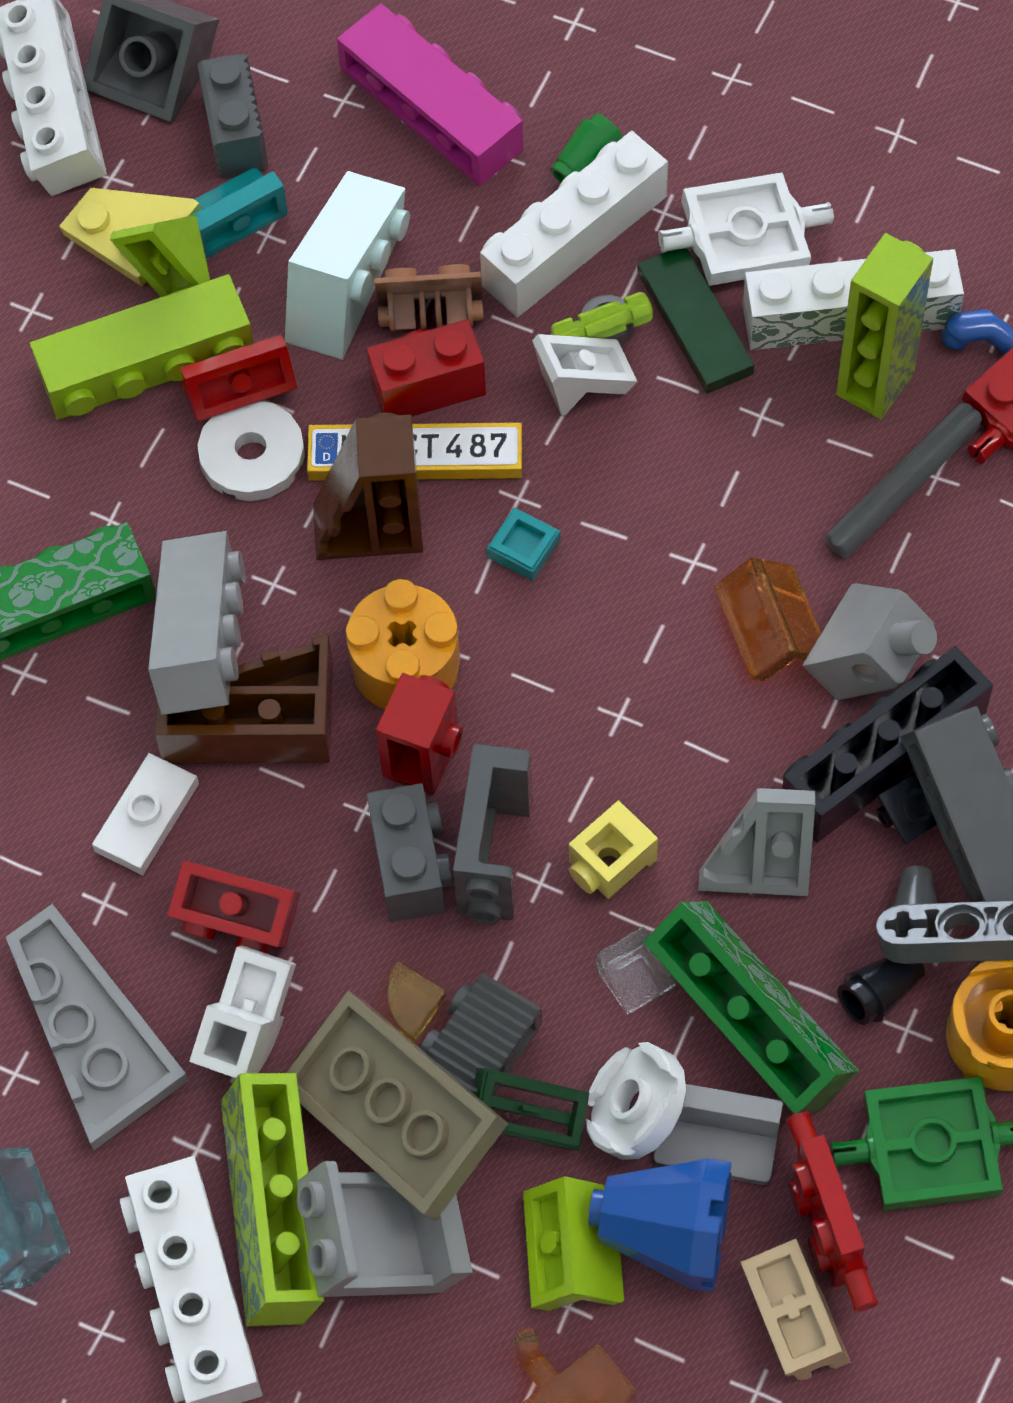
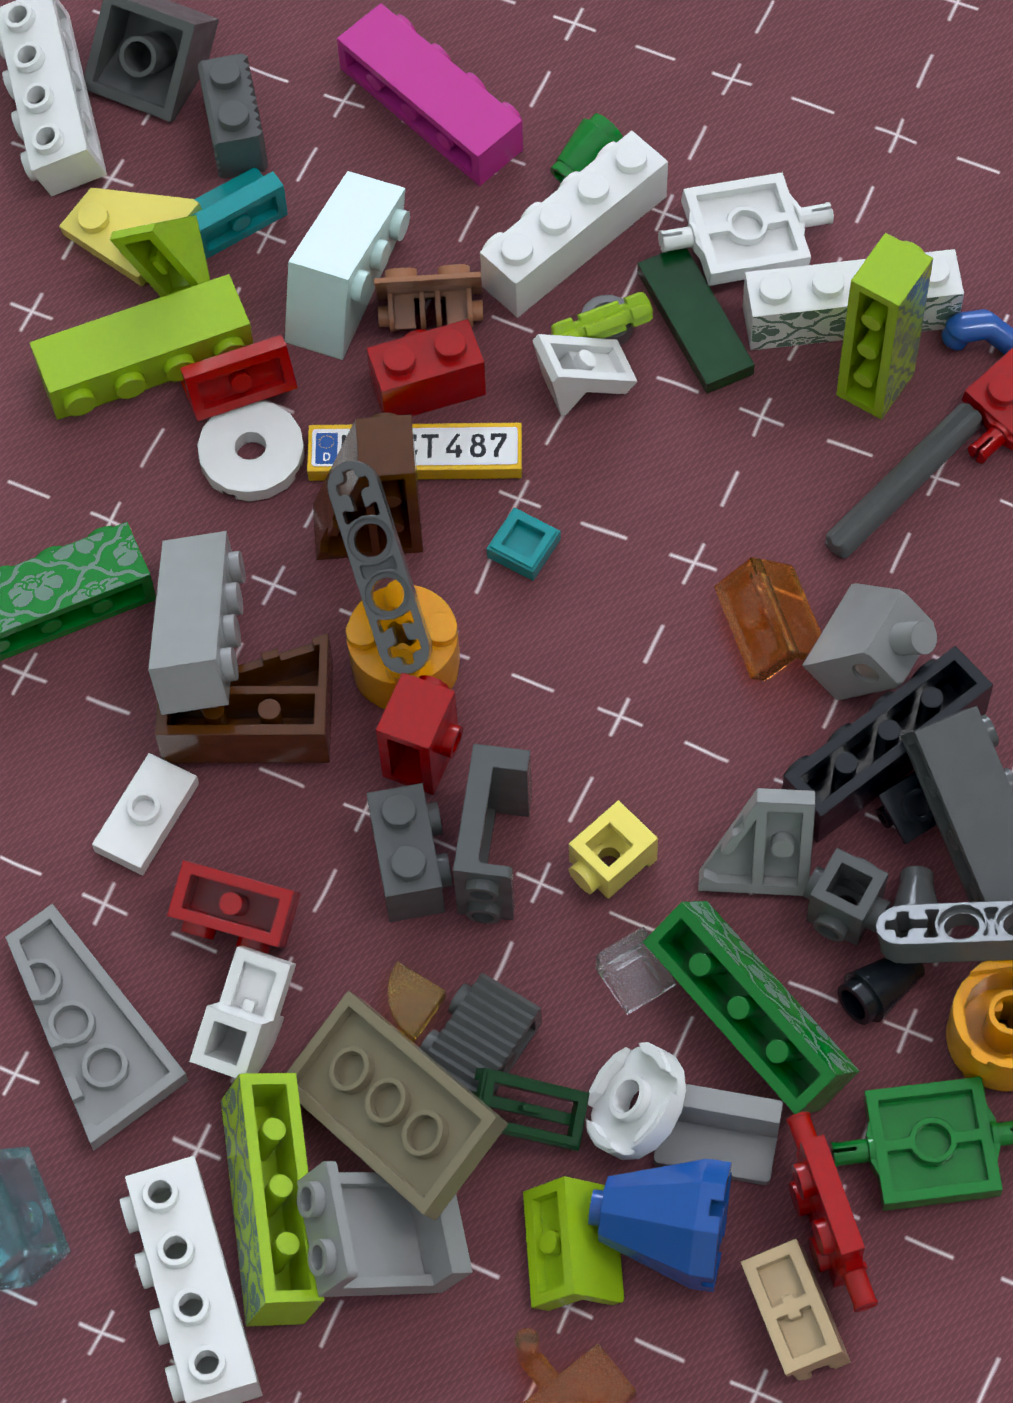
(388, 564): none -> dark grey beam
(846, 897): none -> dark grey brick

